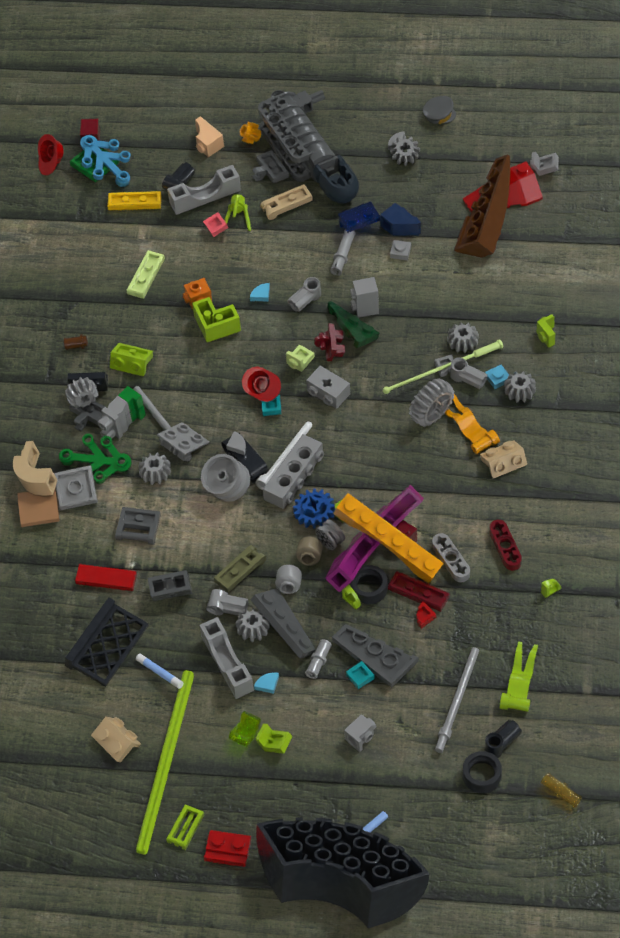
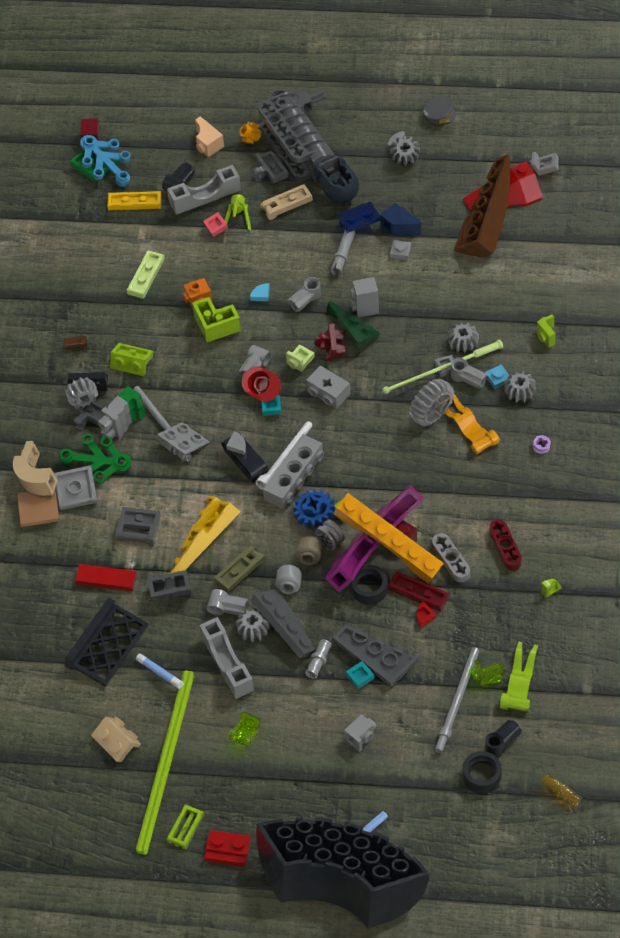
(50, 154): red piece -> none
(154, 468): light grey gear -> none
(209, 525): none -> yellow wedge
(225, 477): light grey wheel -> none
(256, 357): none -> light grey piece
(267, 682): medium azure tile -> none
(273, 740): lime bracket -> none
(351, 597): lime tile -> none
(488, 674): none -> clear neon green bracket
(504, 458): tan bracket -> none
(538, 448): none -> lavender bush

